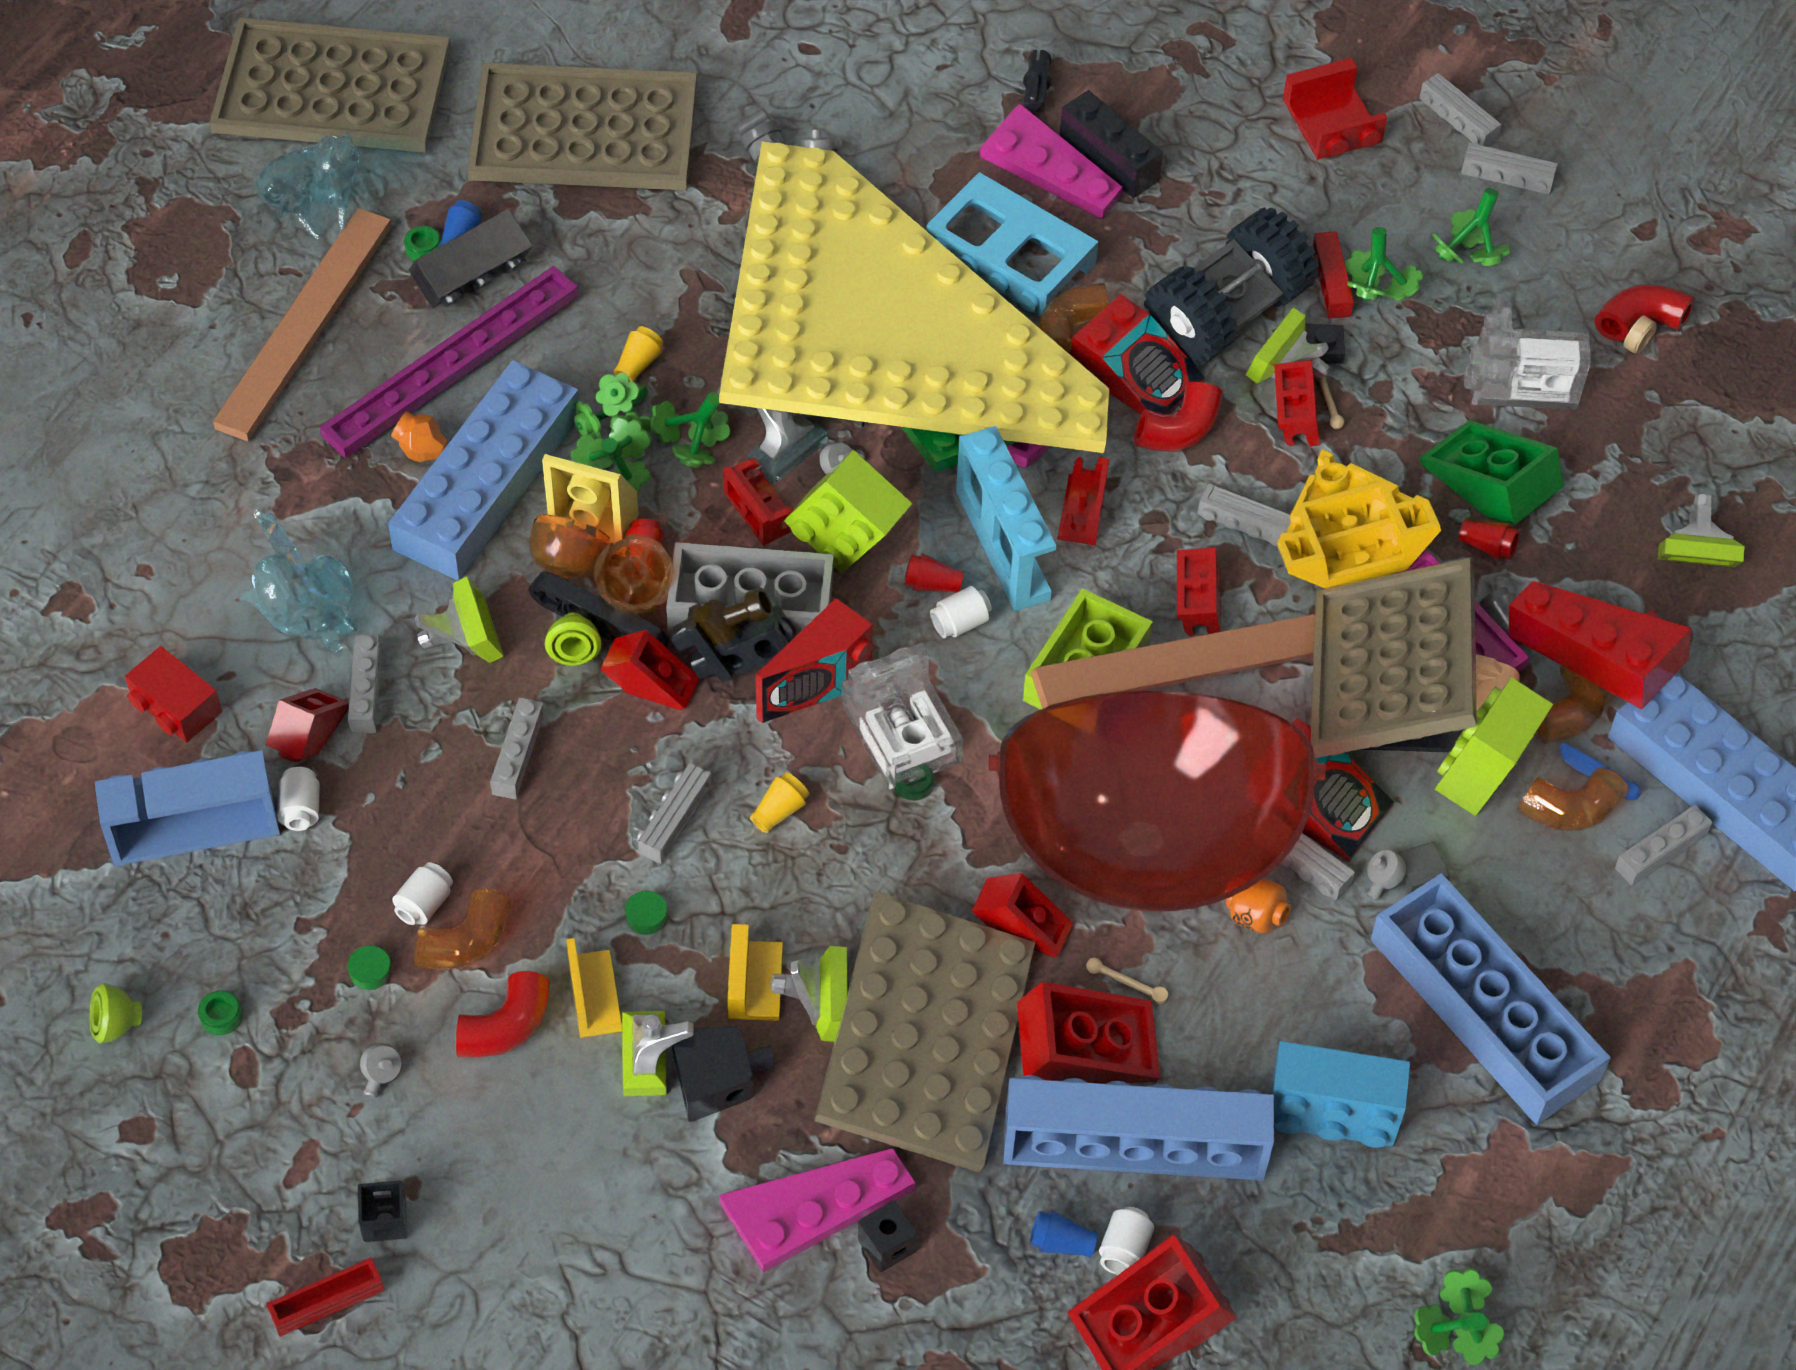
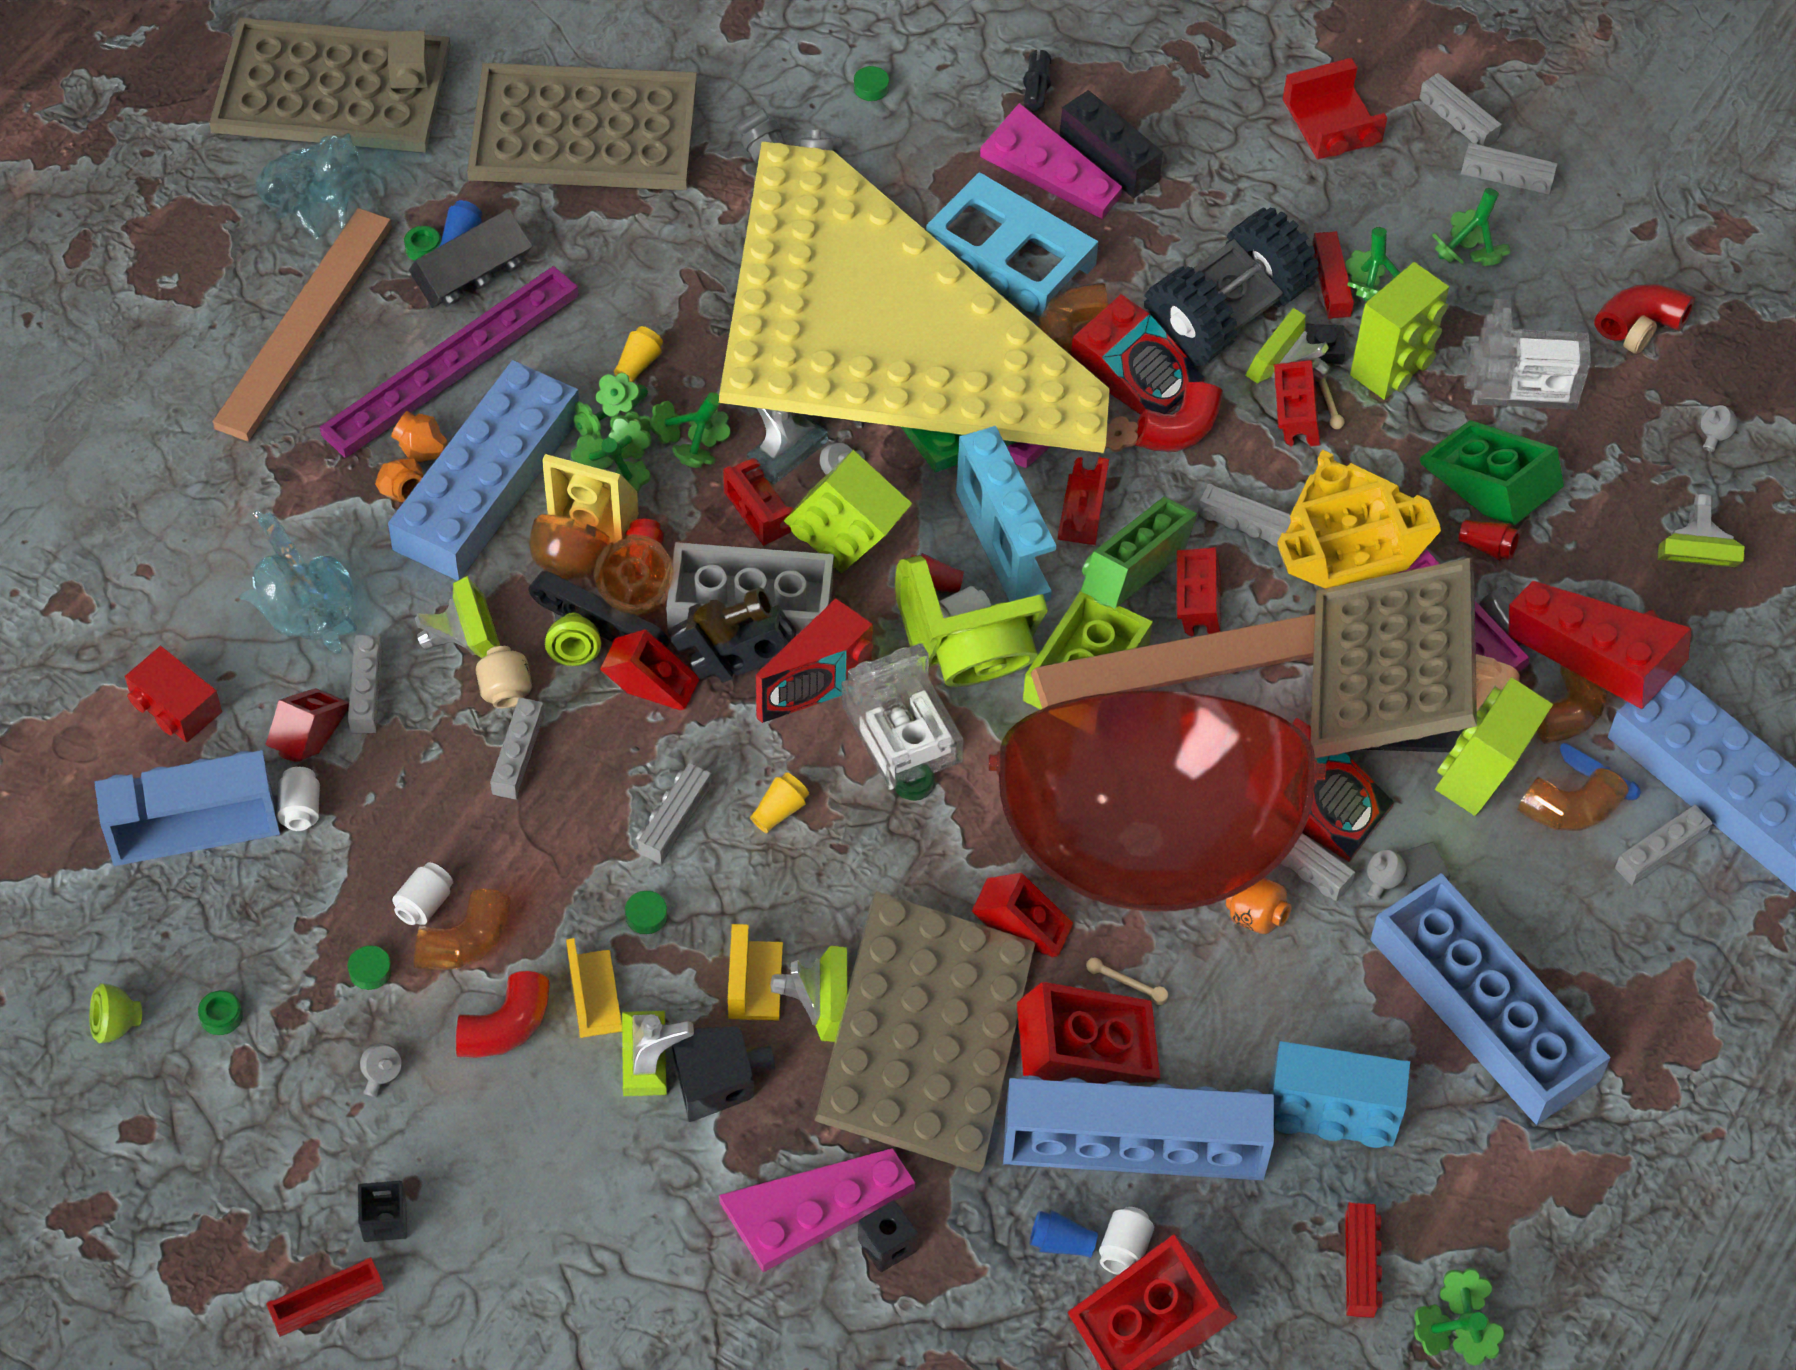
(399, 478): none -> orange rock
(407, 59): none -> dark tan brick
(503, 677): none -> tan head
(871, 83): none -> green tile
(971, 644): none -> lime piece
(1121, 434): none -> nougat plant
(1137, 552): none -> bright green brick
(1361, 1260): none -> red piece
(1399, 331): none -> lime brick
(1717, 425): none -> light grey piece

